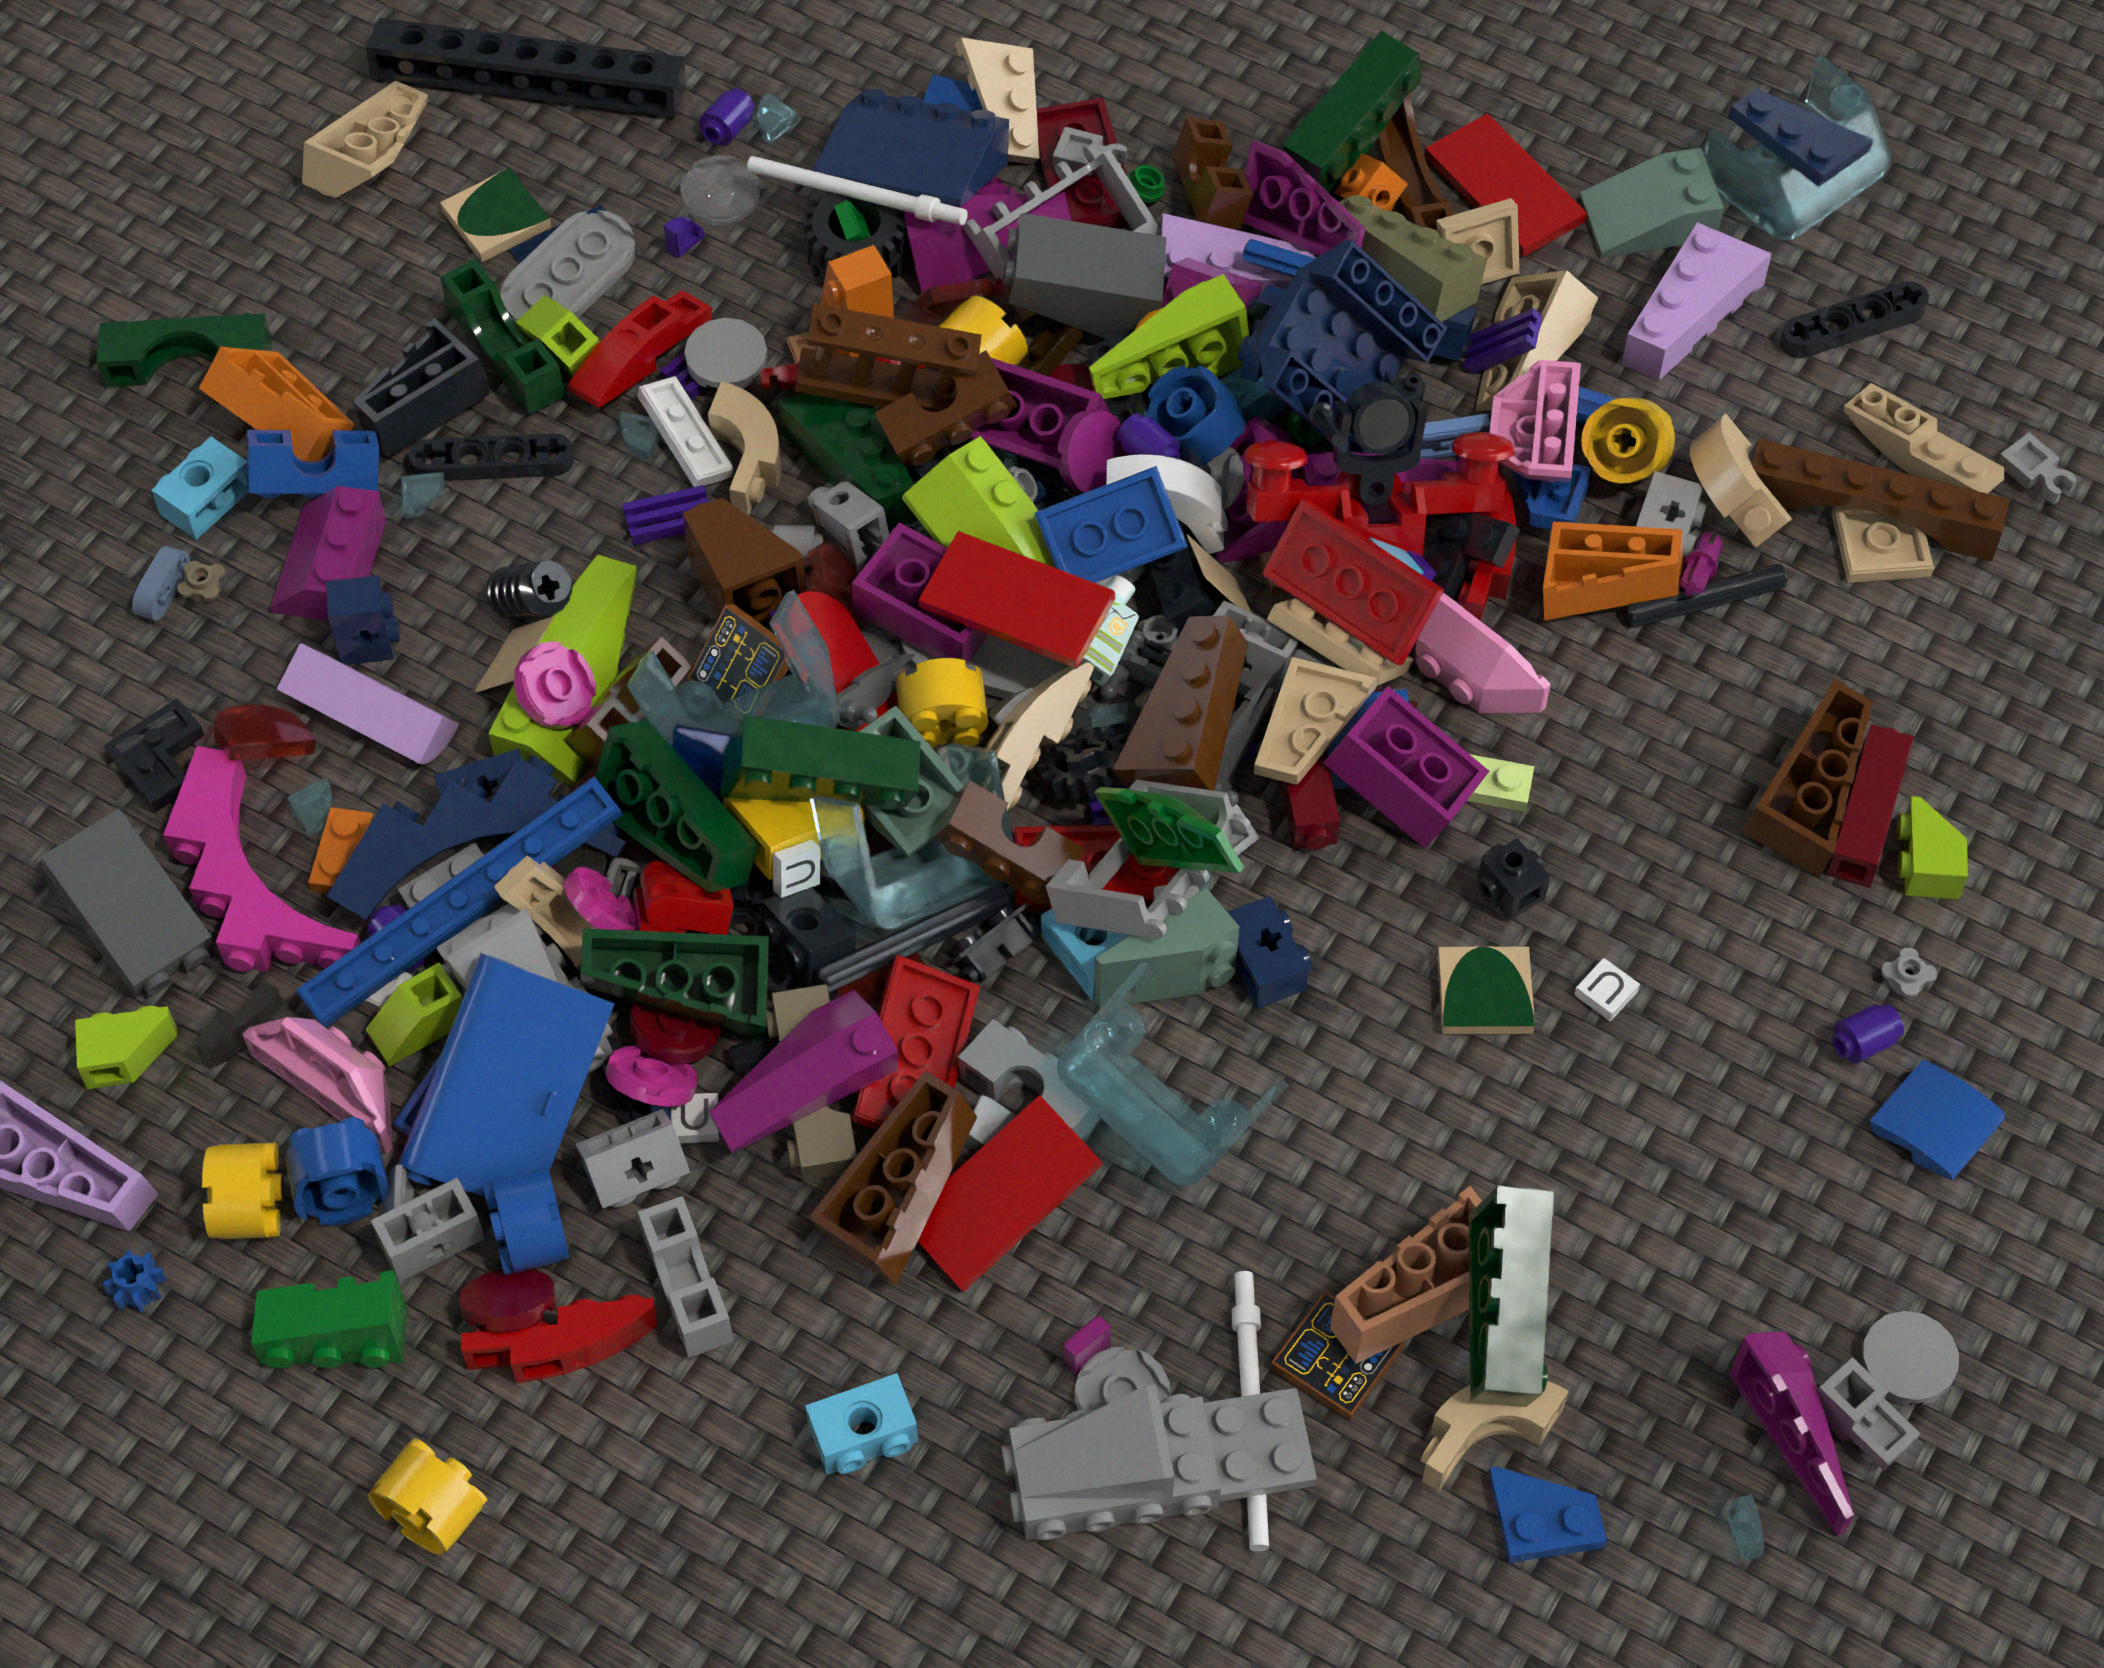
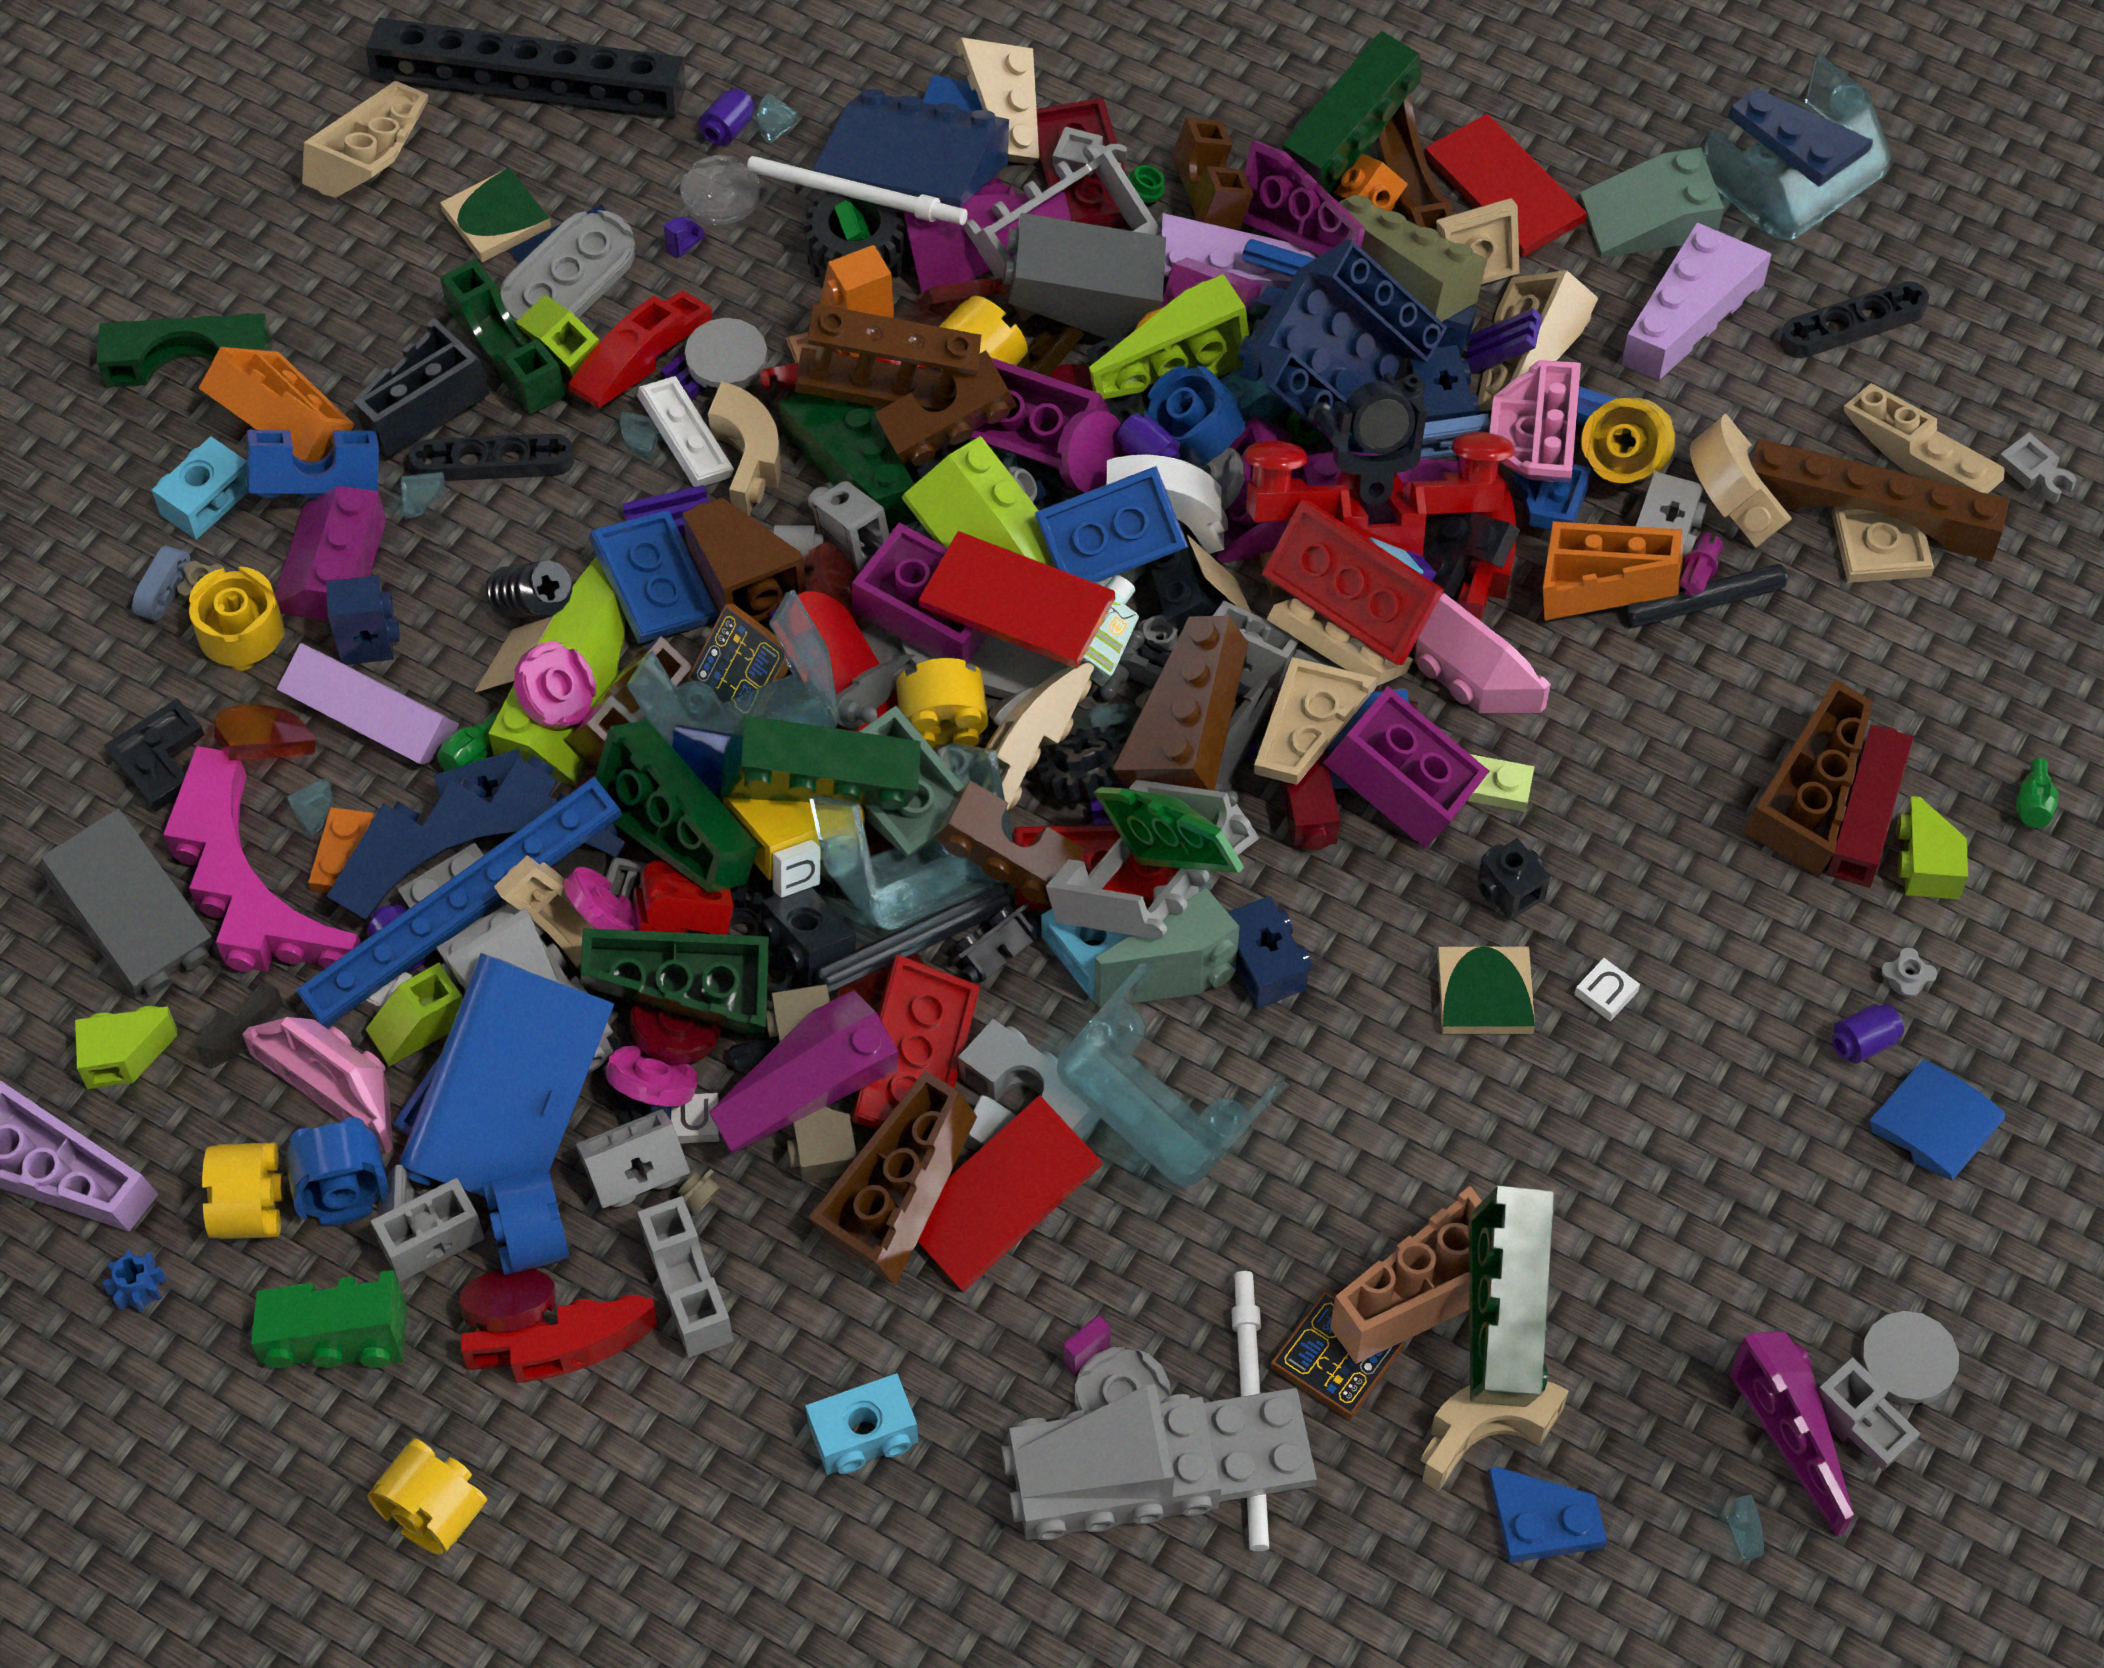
(235, 617): none -> yellow brick
(466, 745): none -> green piece
(653, 576): none -> blue tile
(698, 1191): none -> dark tan plate
(1445, 385): none -> dark blue brick
(2037, 796): none -> green piece

